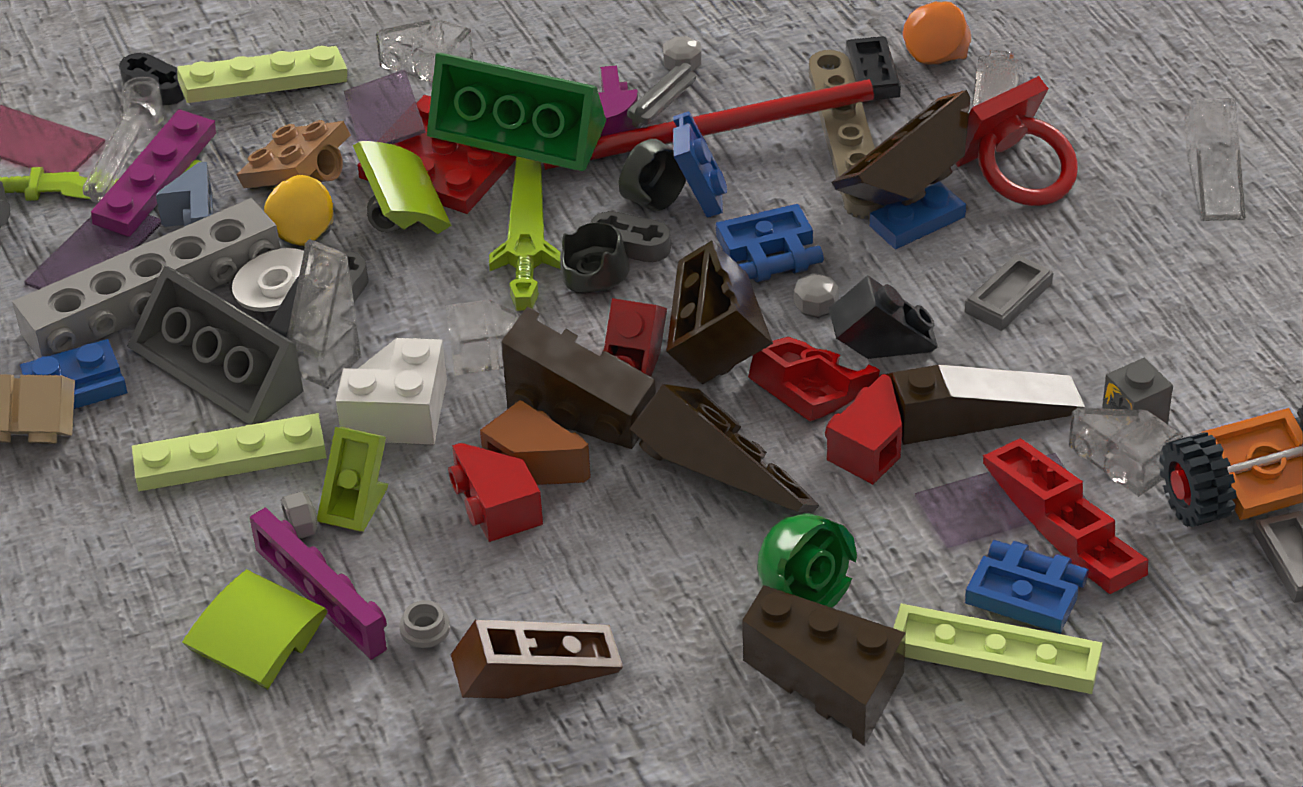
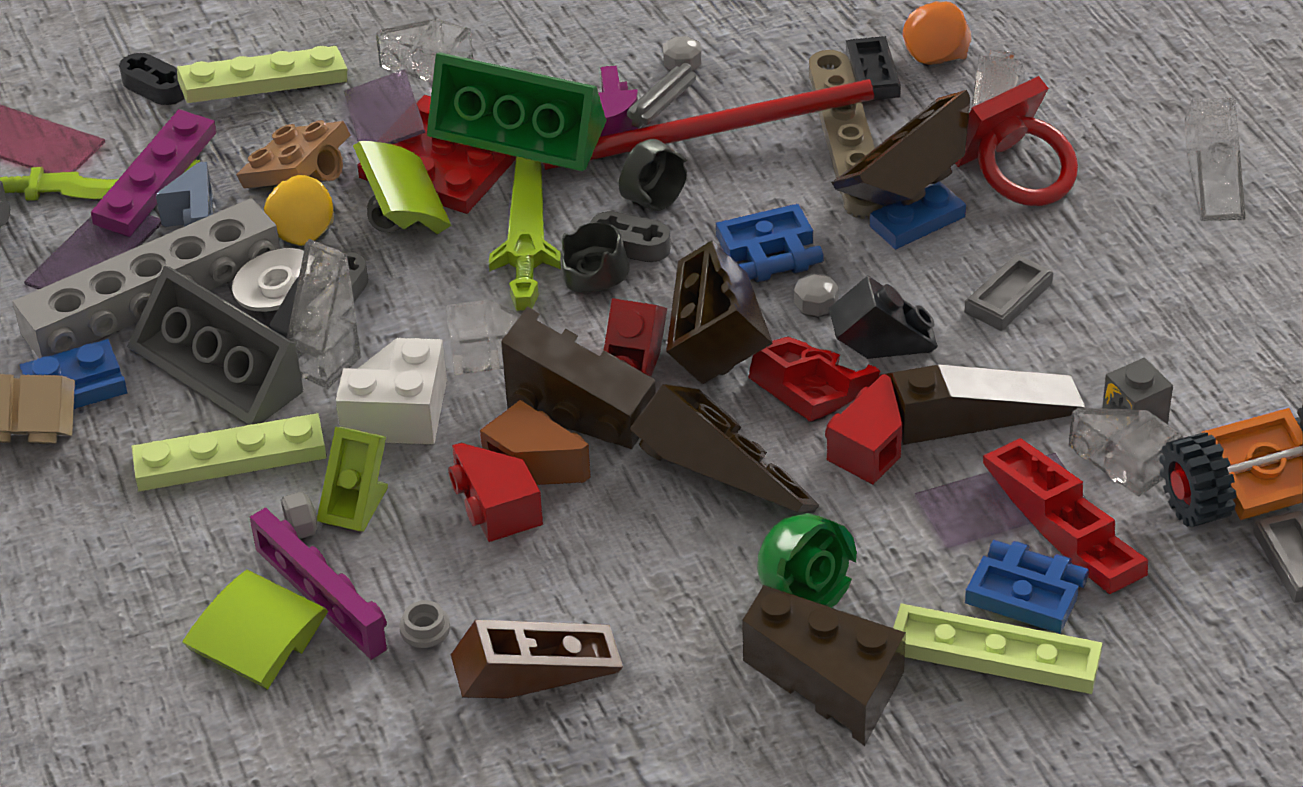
(139, 113): clear axle -> none
(698, 165): blue plate -> none

